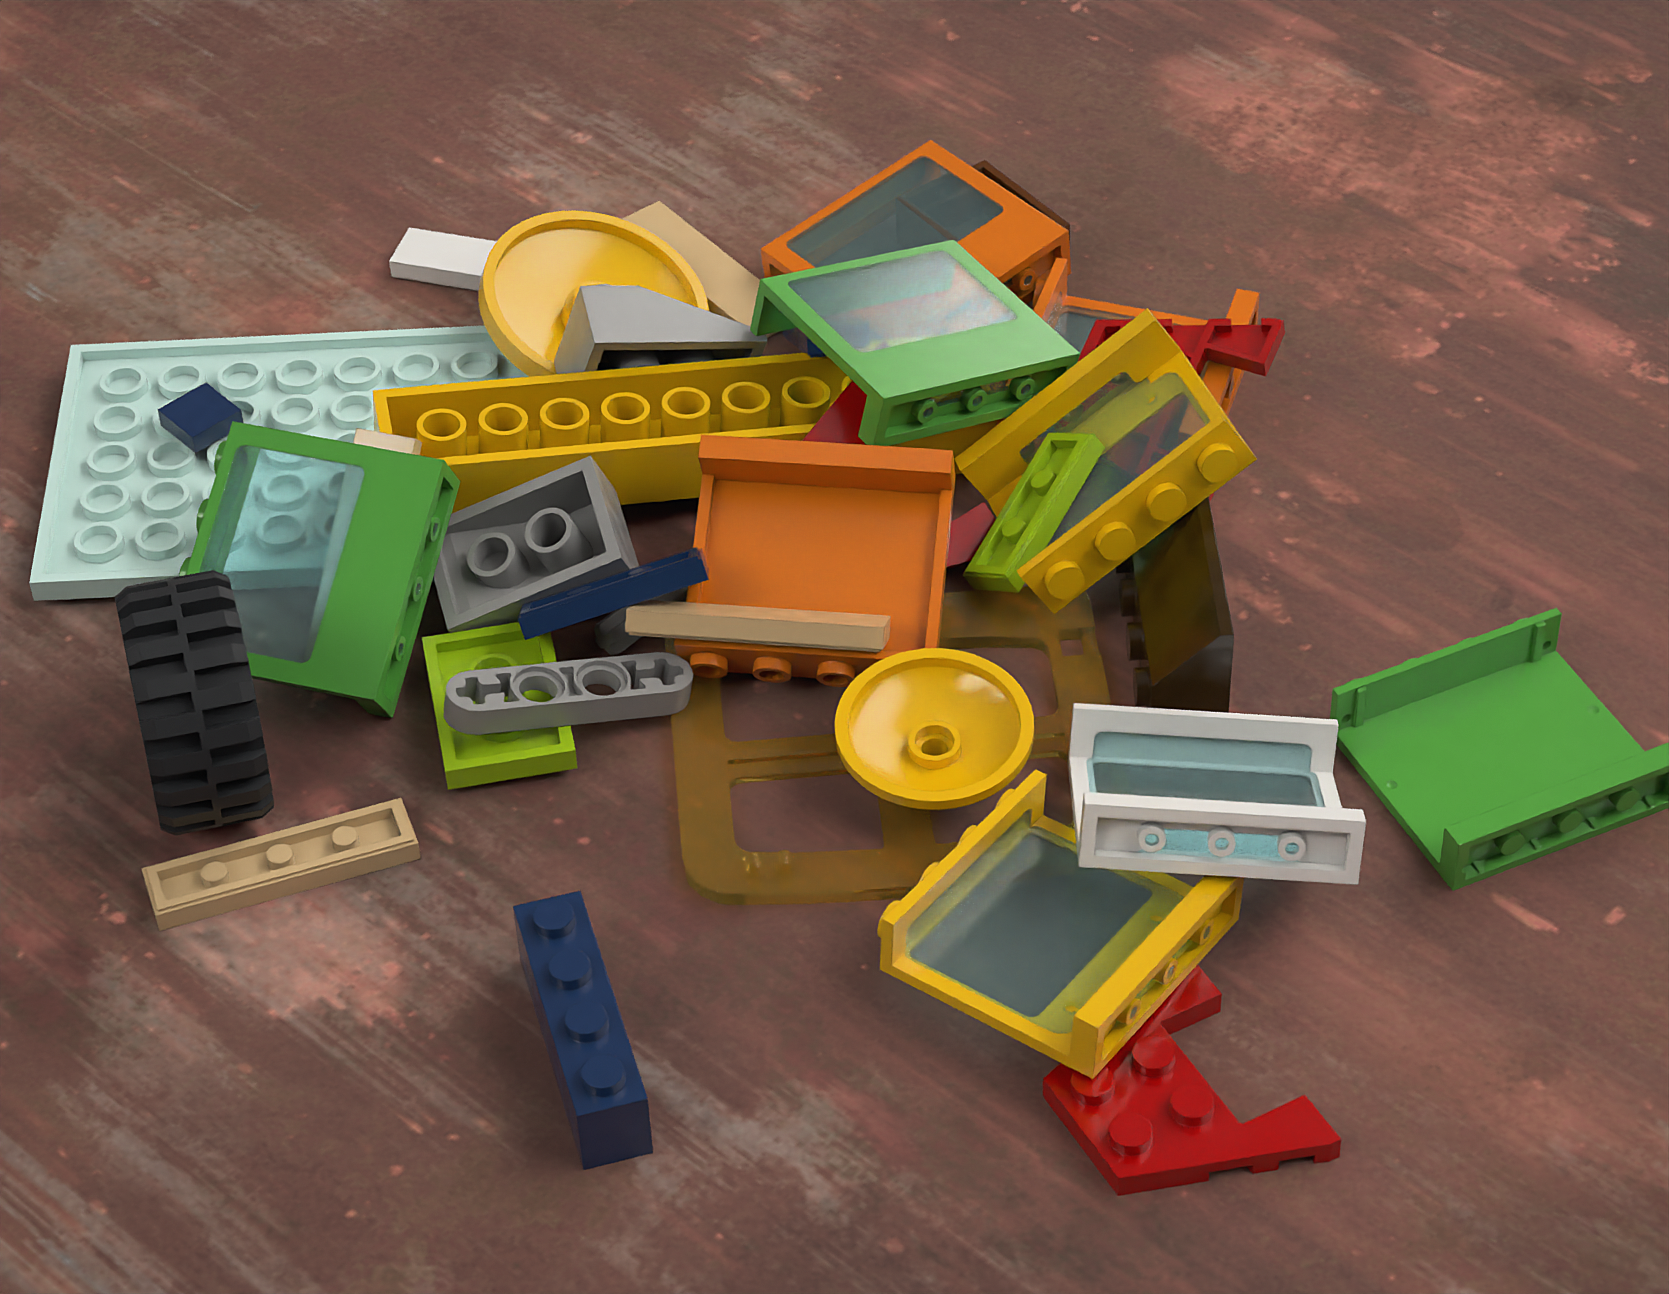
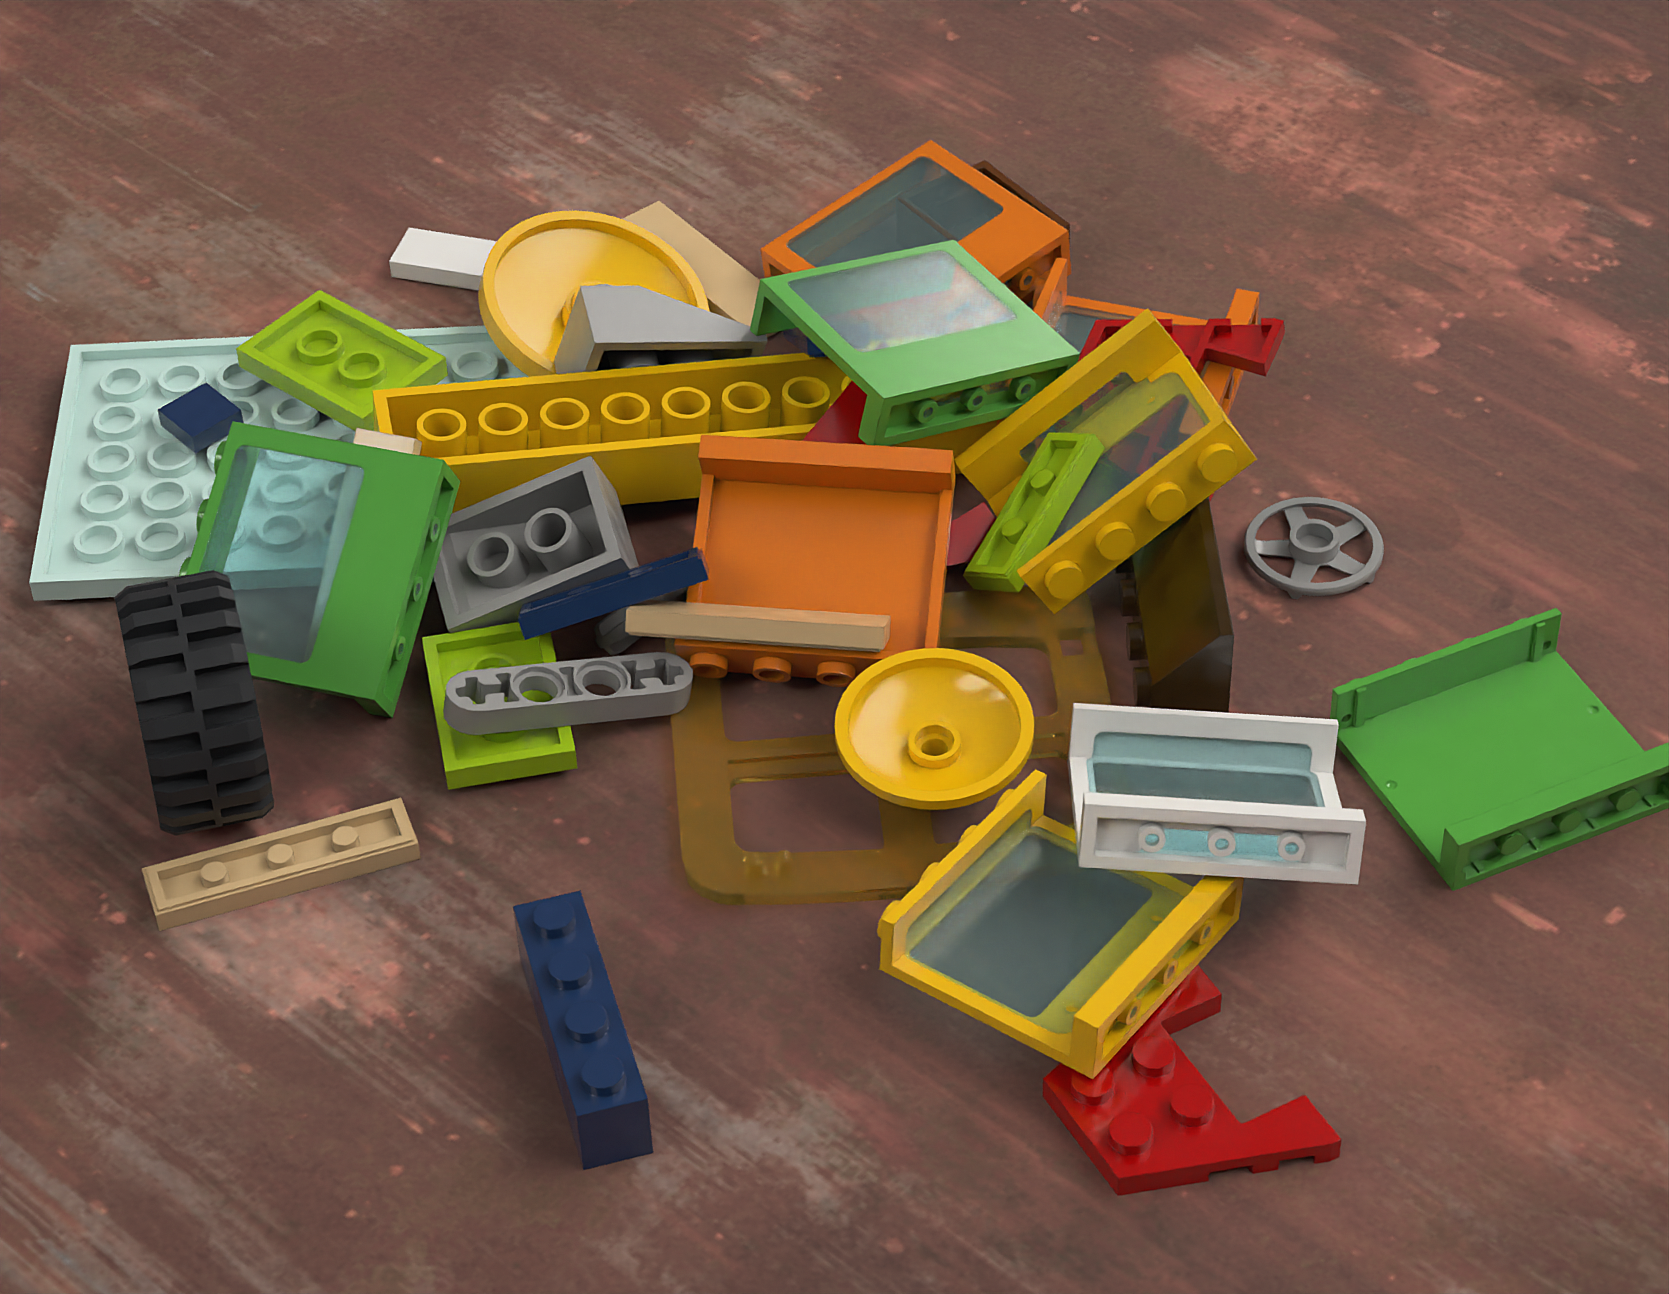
(336, 358): none -> lime plate
(1313, 545): none -> light grey wheel

